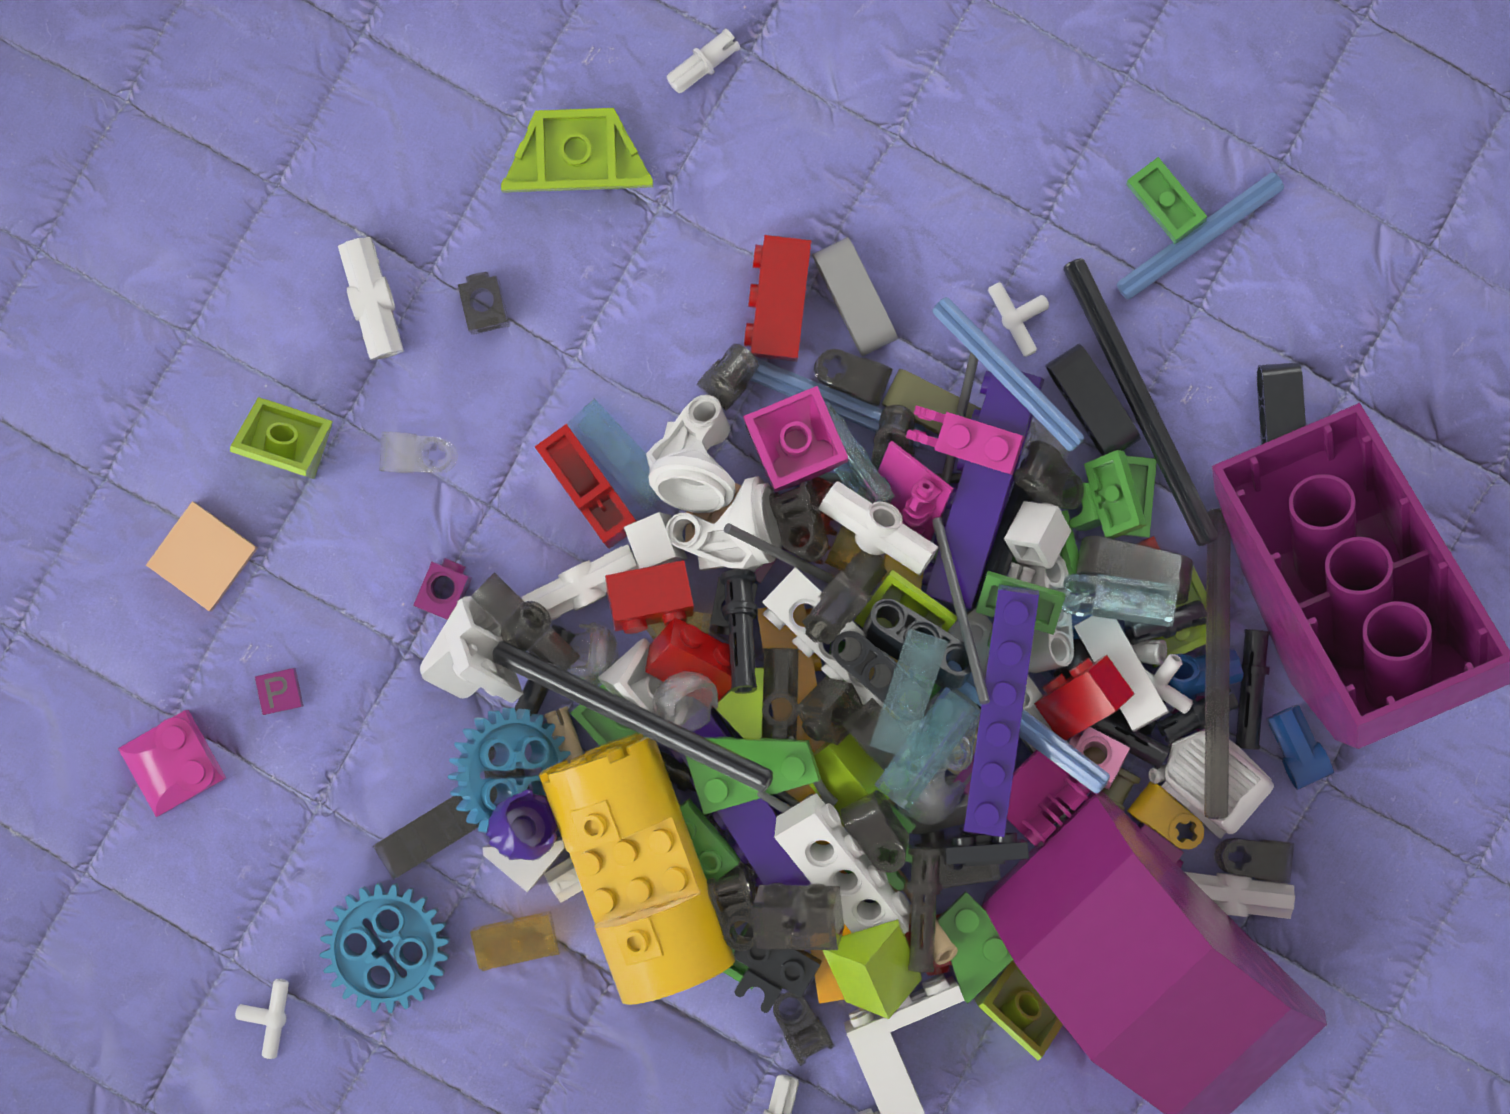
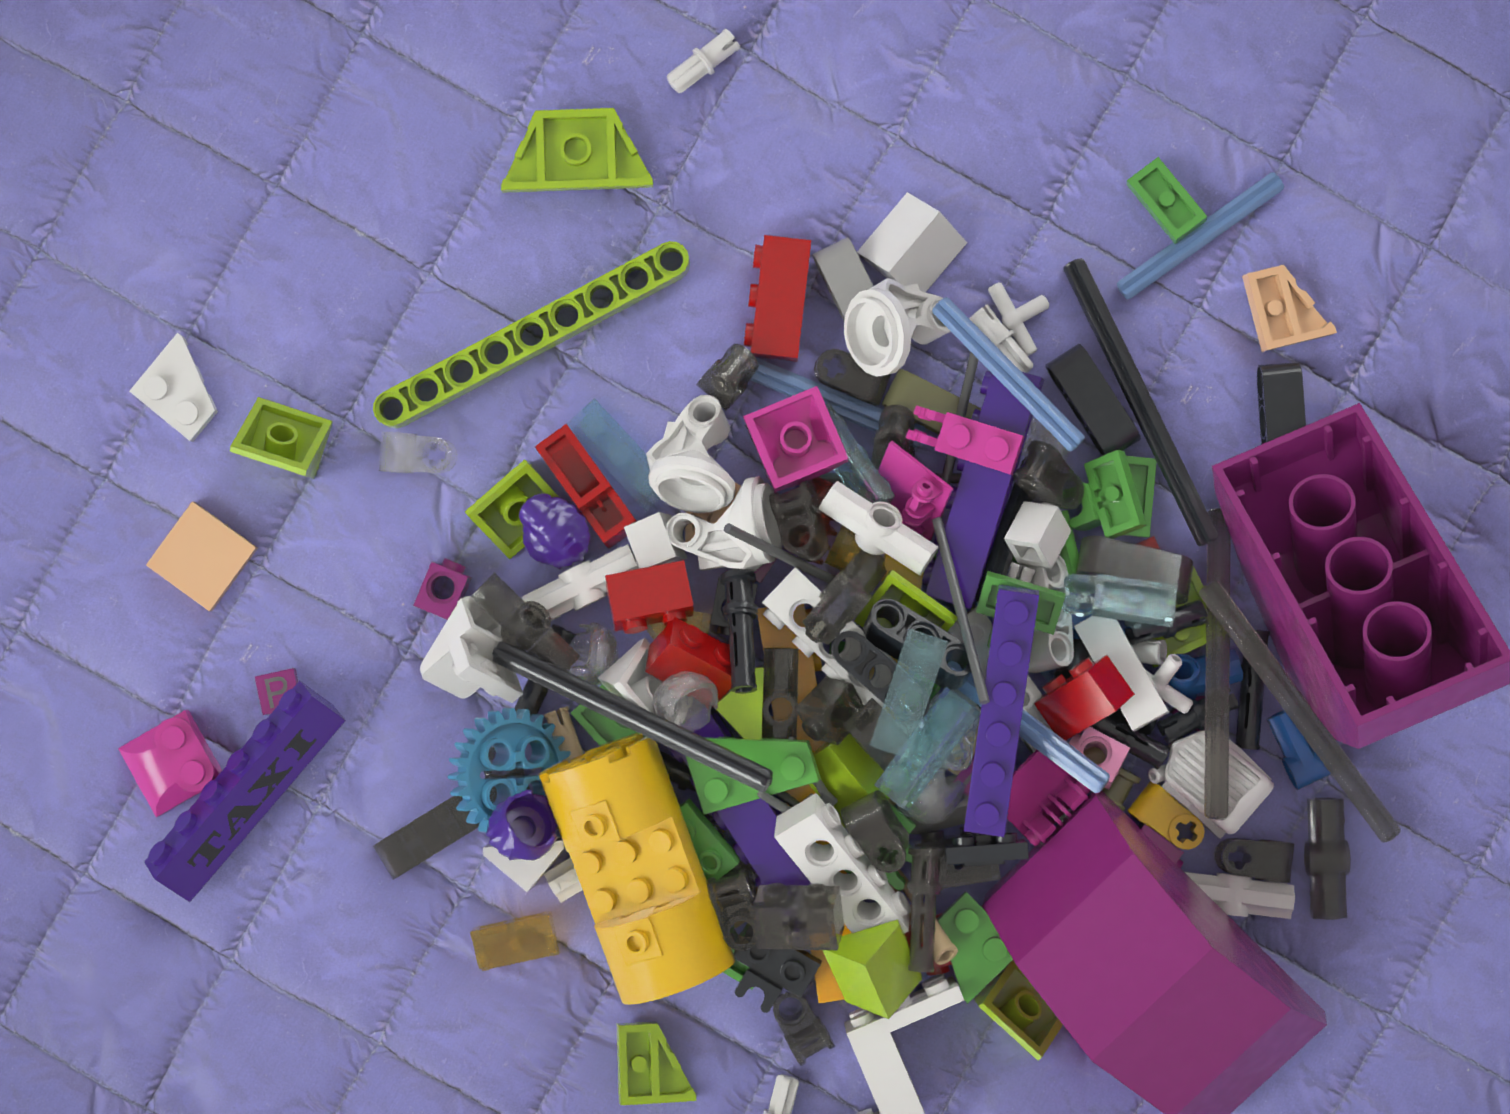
(176, 390): none -> white wing
(243, 791): none -> dark purple brick
(273, 1018): white piece -> none
(355, 968): dark azure gear -> none
(370, 298): white piece -> none
(488, 320): clear smoke brick -> none
(499, 507): none -> lime slope
(512, 335): none -> lime beam
(554, 531): none -> dark purple hair
(648, 1067): none -> lime wing
(885, 320): none -> white piece
(912, 244): none -> white slope
(1002, 338): none -> white axle
(1282, 310): none -> light nougat wing
(1299, 711): none -> clear smoke axle
(1327, 858): none -> clear smoke piece

